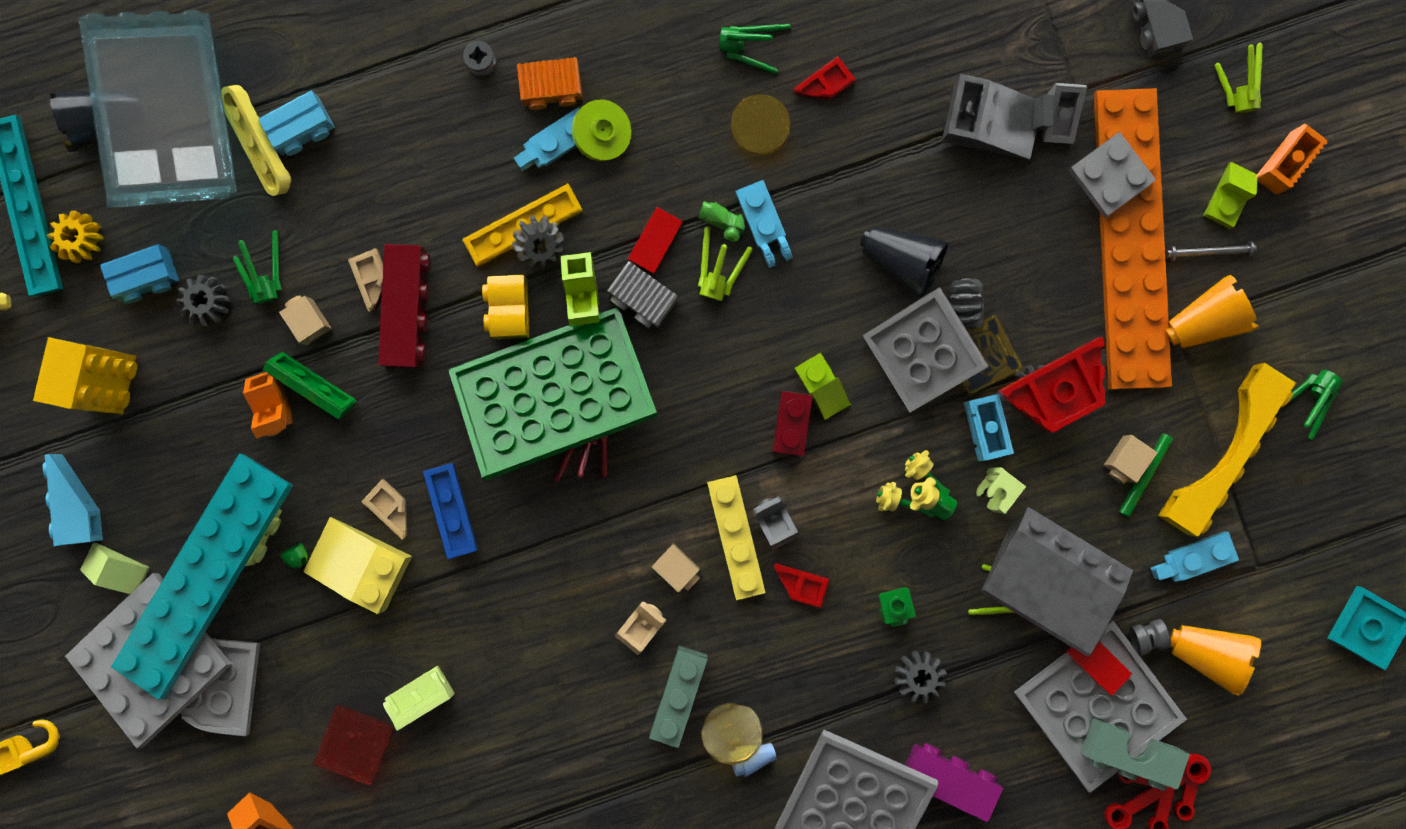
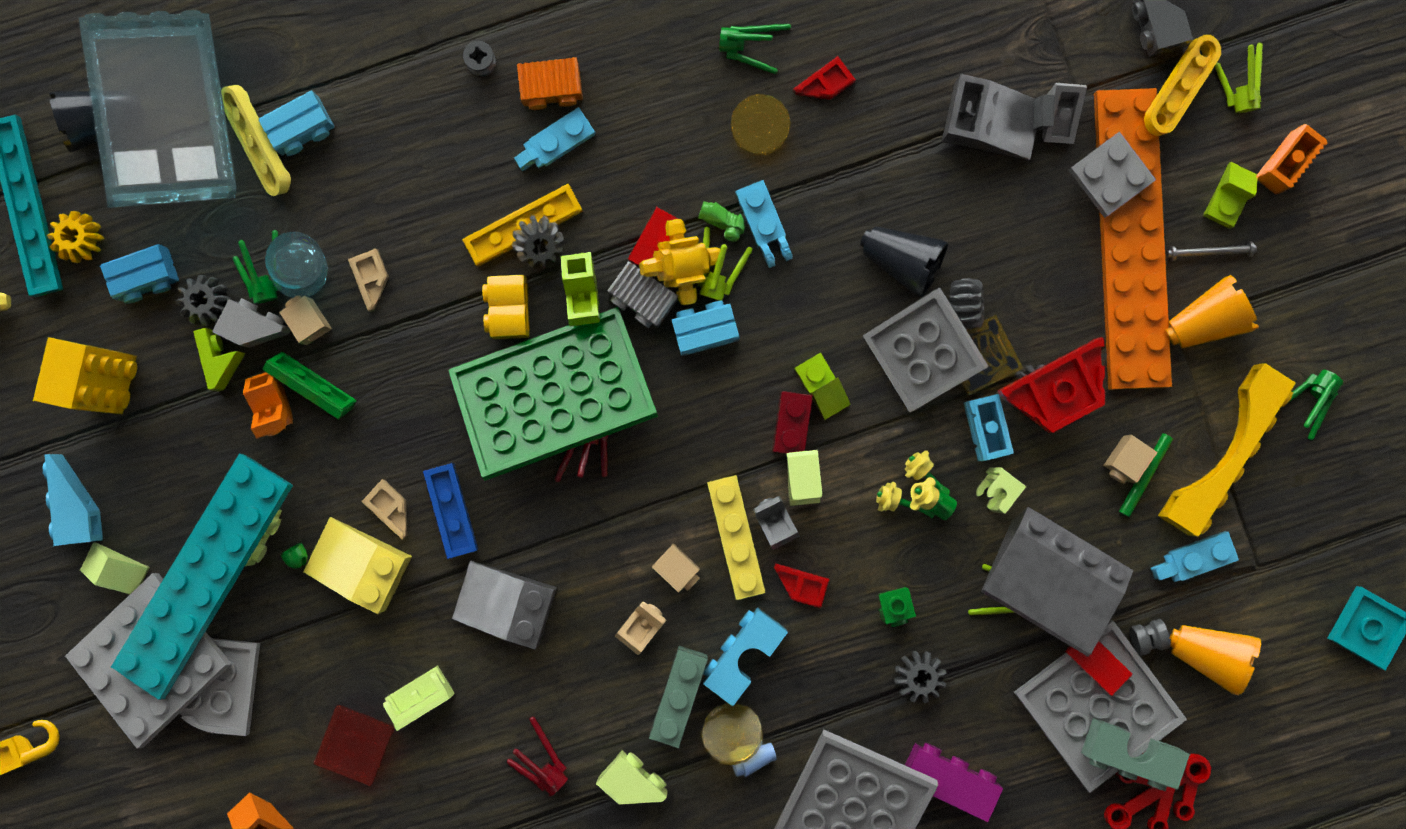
(216, 367): none -> lime slope
(247, 327): none -> light grey slope
(296, 264): none -> clear light blue hat
(403, 306): dark red brick -> none
(504, 604): none -> flat silver slope
(548, 777): none -> dark red plant
(588, 132): lime piece -> none
(629, 783): none -> yellowish green slope
(680, 262): none -> yellow piece
(705, 328): none -> medium azure brick
(757, 632): none -> medium azure arch
(804, 477): none -> yellowish green slope
(1182, 85): none -> yellow plate

